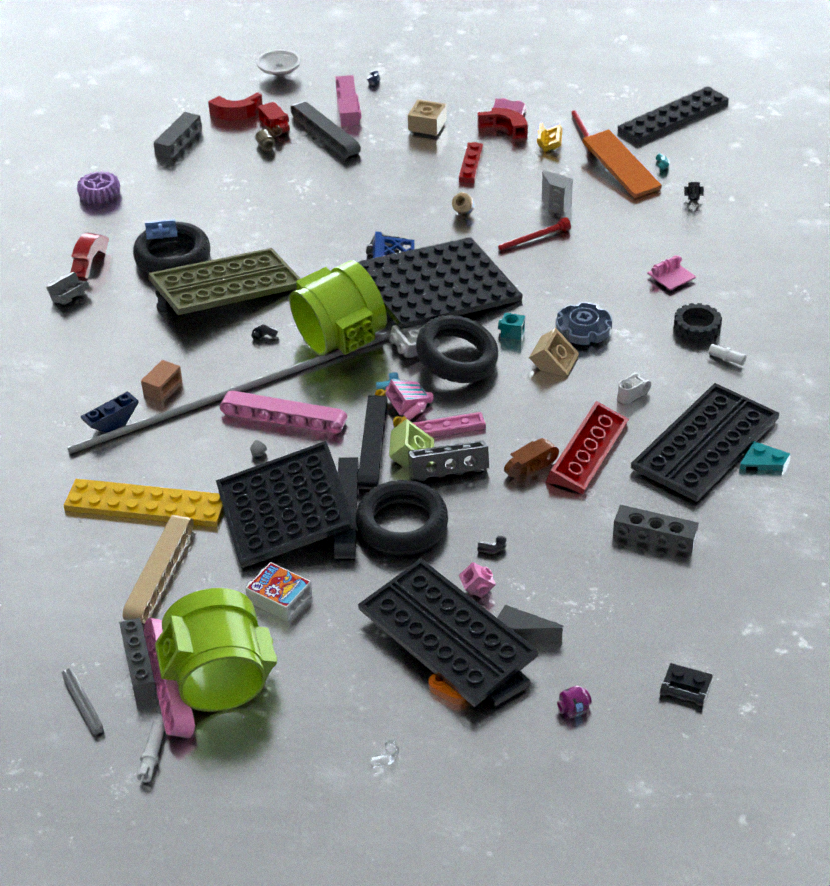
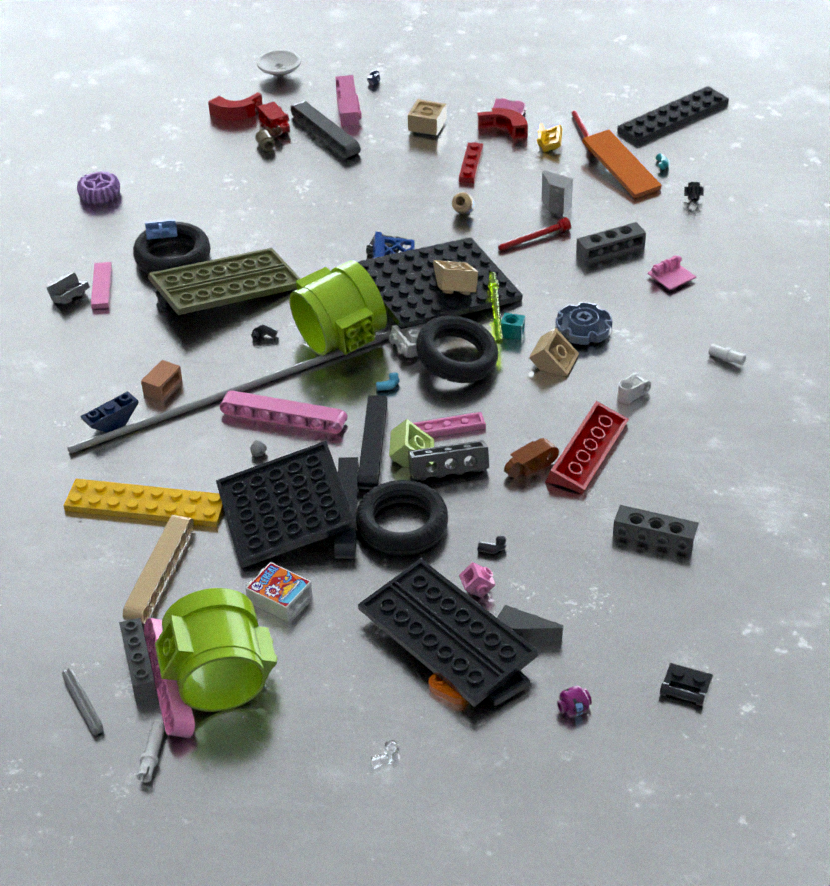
(84, 251): arch -> none
(101, 285): none -> bright pink tile
(177, 135): dark grey brick -> none
(407, 398): bright pink torso -> none
(455, 276): none -> tan slope
(493, 287): none -> clear neon green bar
(610, 242): none -> dark grey brick
(697, 333): black tyre -> none
(705, 441): black plate -> none
(765, 458): teal wing -> none

